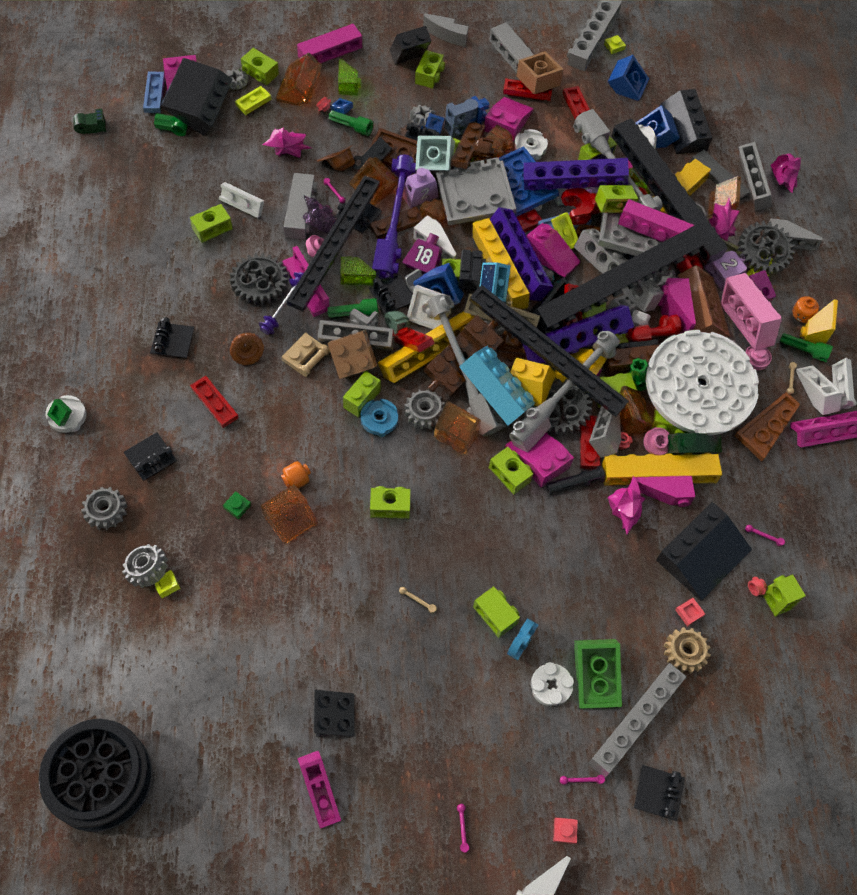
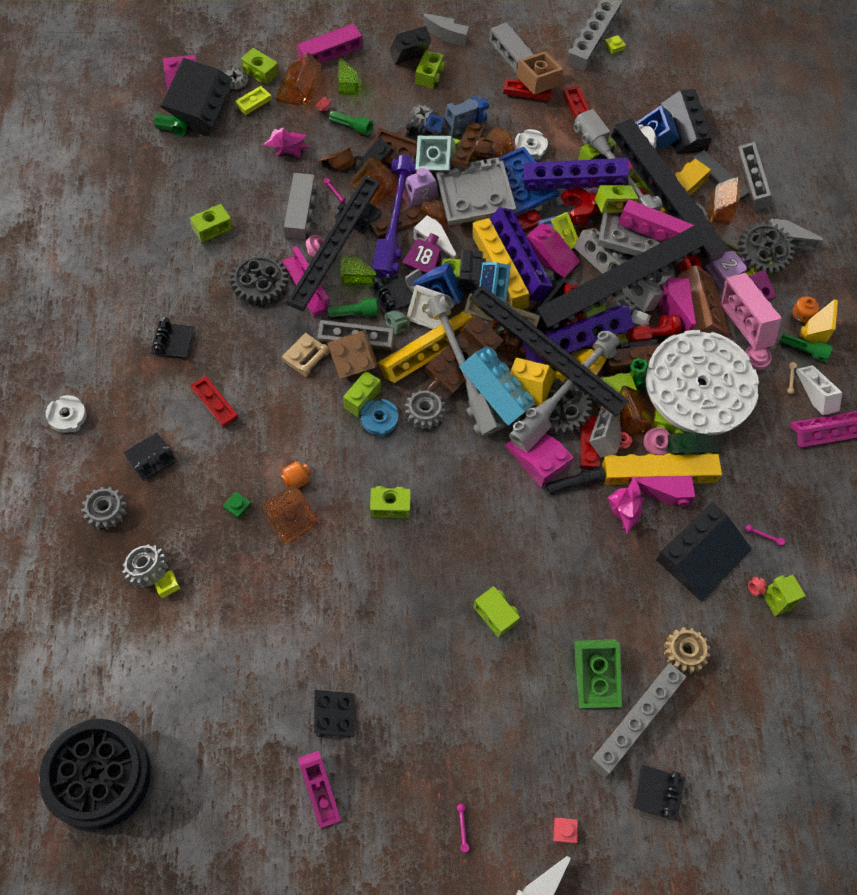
(59, 412): green plate -> none
(90, 122): dark green leg -> none
(154, 92): medium blue plate -> none
(241, 200): white hinge -> none
(249, 352): dark orange hair -> none
(271, 322): dark purple axle -> none
(319, 215): clear purple hinge -> none
(342, 106): blue tile -> none
(359, 318): light grey bracket -> none
(413, 339): red plate -> none
(431, 608): tan hinge -> none
(457, 428): clear orange slope -> none
(509, 115): dark pink slope -> none
(511, 479): lime brick -> none
(522, 639): dark azure plate -> none
(563, 680): white plate -> none
(600, 779): dark pink hinge -> none
(628, 78): blue slope -> none
(690, 612): coral plate -> none
(724, 219): dark pink hair -> none
(767, 426): dark orange wing -> none
(786, 170): dark pink hair -> none
(844, 382): white hinge -> none

